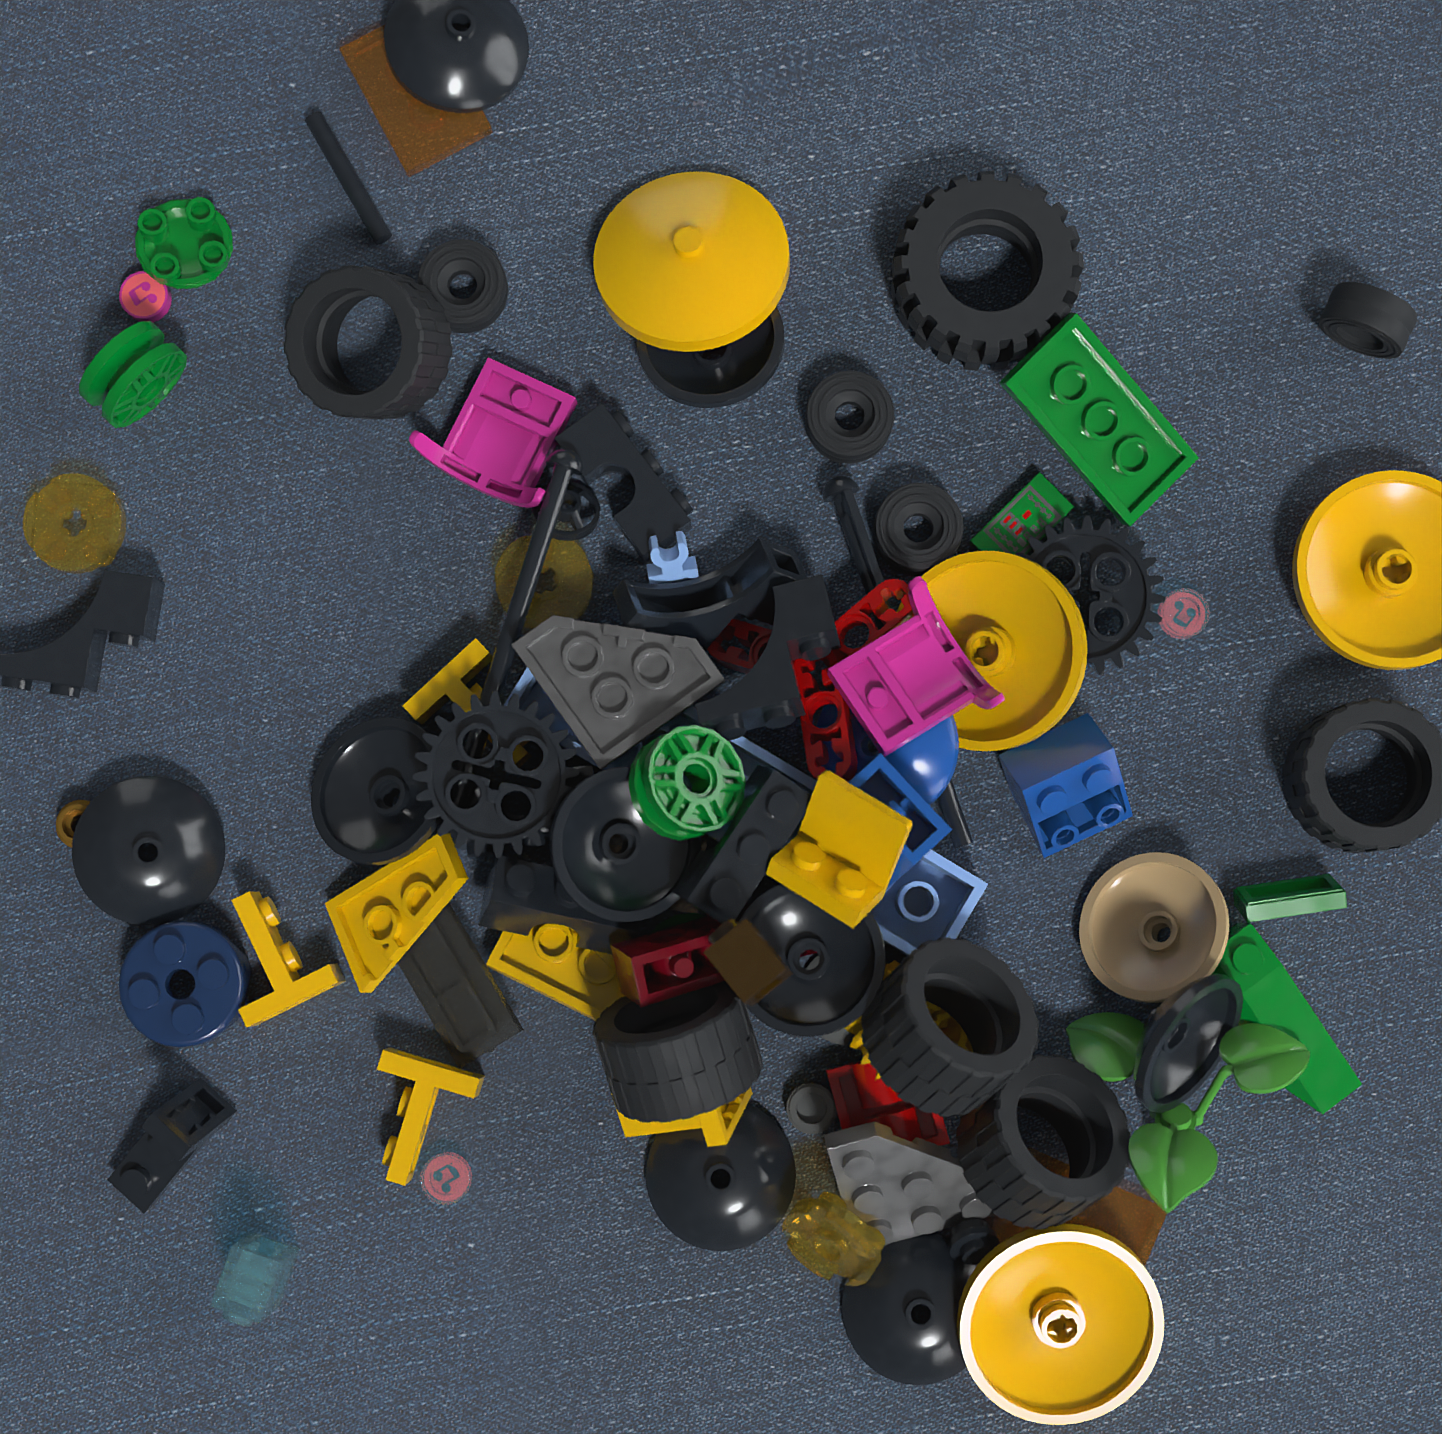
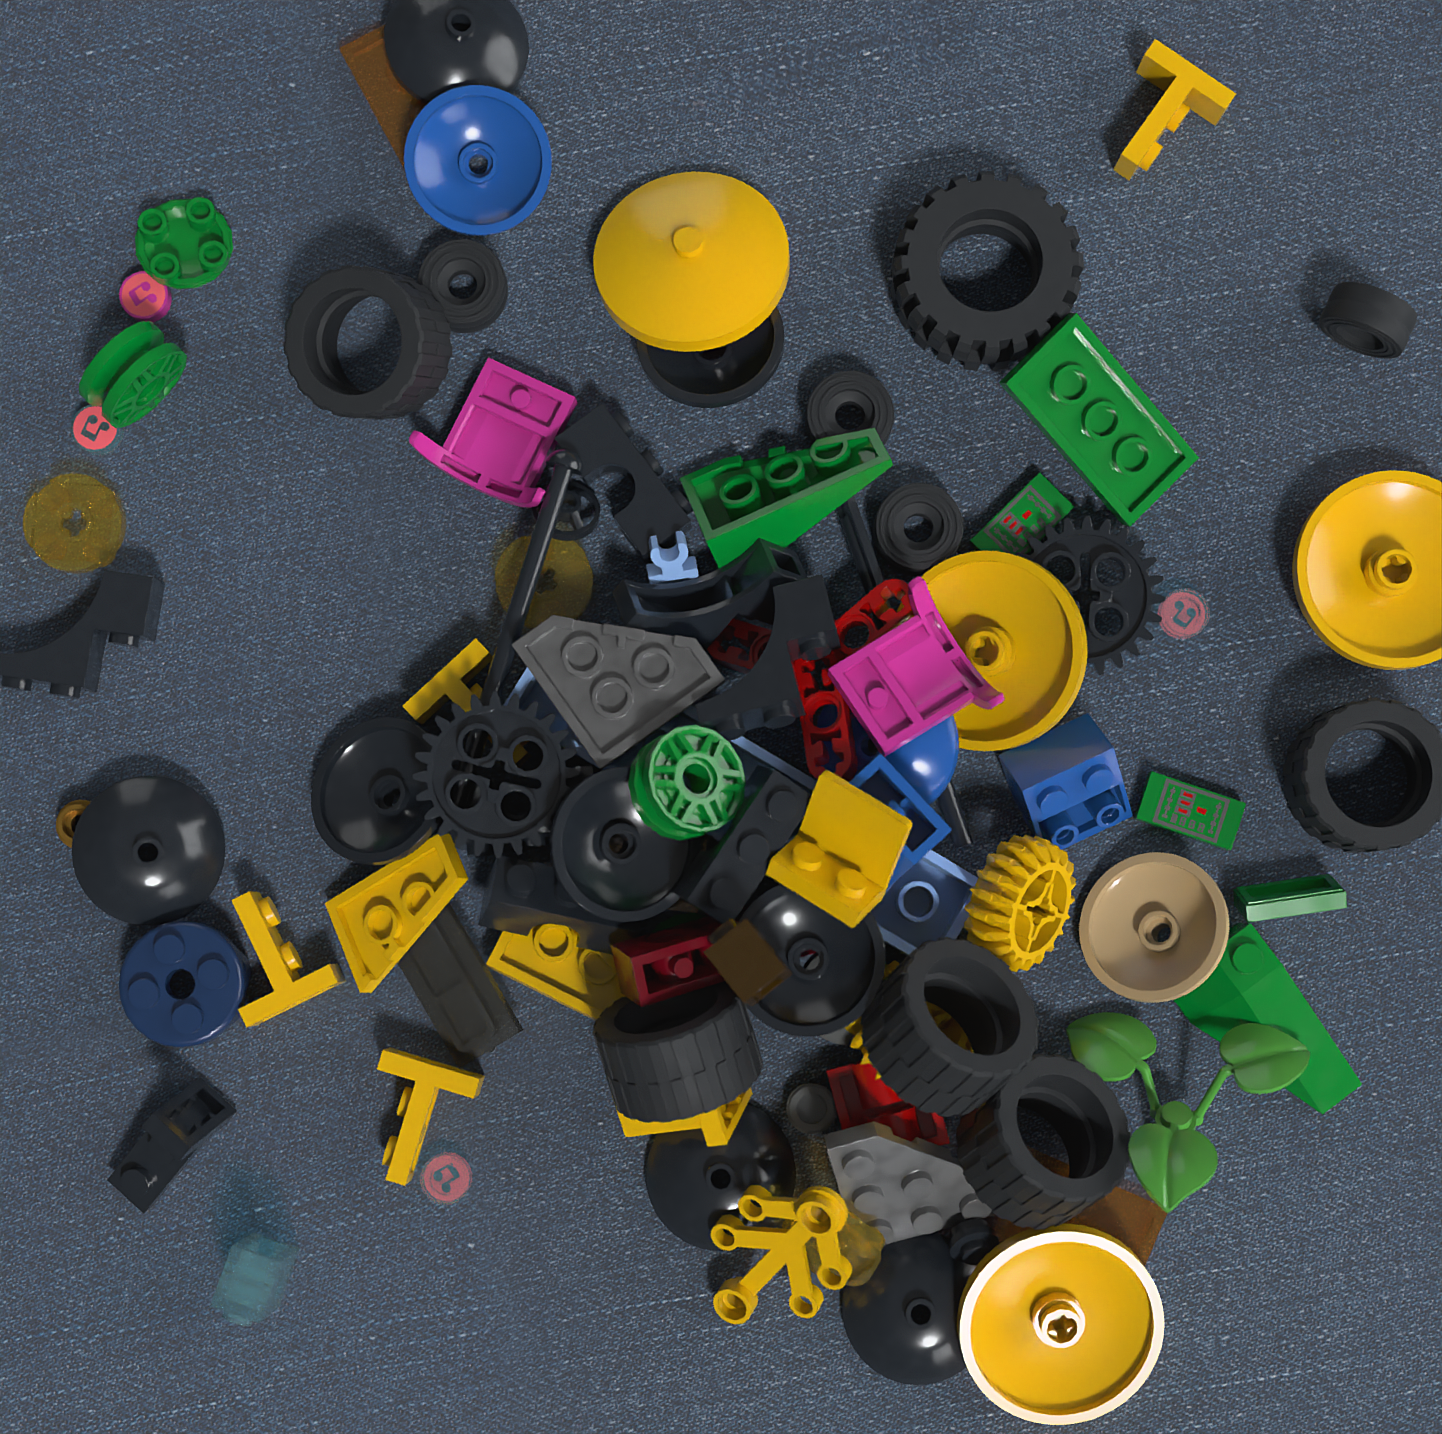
(94, 432): none -> tile
(348, 178): black bar -> none
(470, 125): none -> blue dish
(738, 1295): none -> yellow plant
(780, 493): none -> green wedge
(1021, 901): none -> yellow gear
(1183, 1041): black dish -> none
(1184, 89): none -> yellow bracket
(1189, 811): none -> green tile

